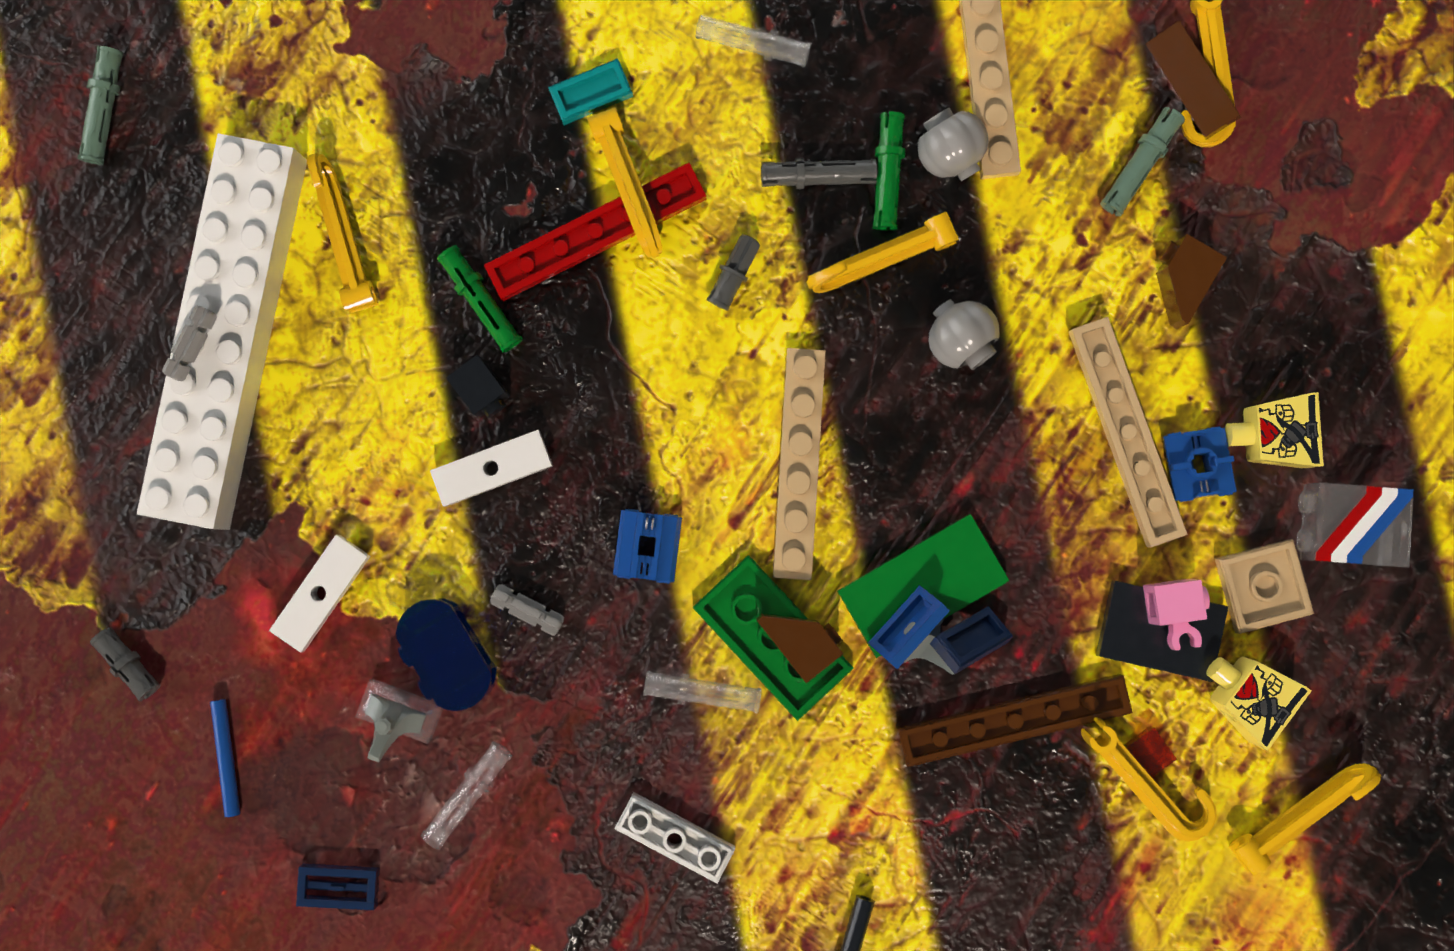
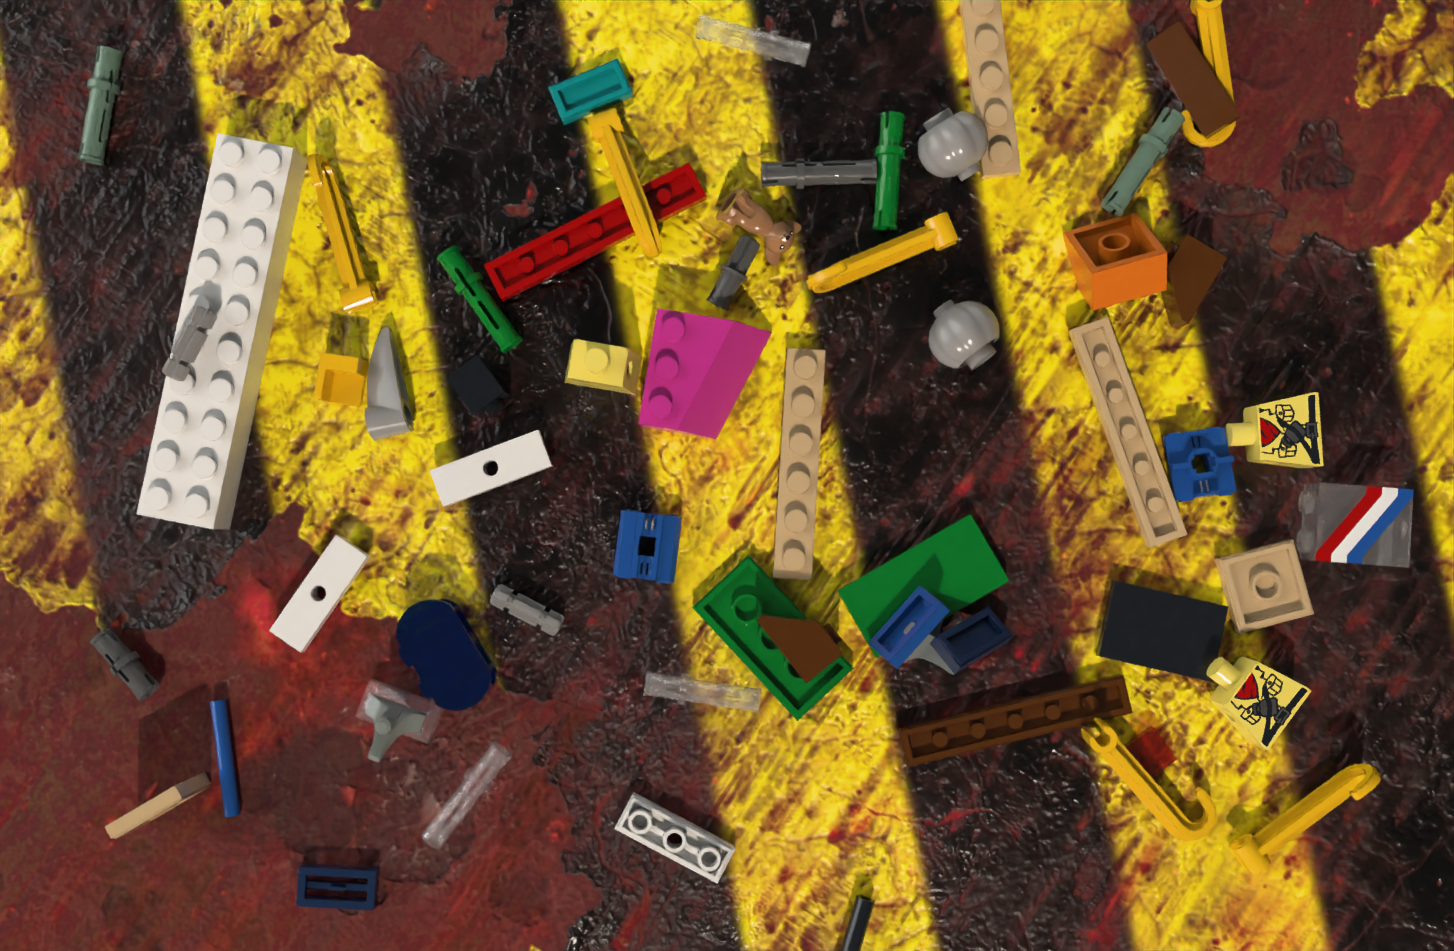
(158, 806): none -> tan tile
(341, 379): none -> yellow panel
(387, 395): none -> light grey piece
(603, 367): none -> light yellow torso
(697, 372): none -> dark pink wedge
(752, 217): none -> medium nougat animal
(1116, 261): none -> orange slope
(1176, 605): bright pink brick -> none

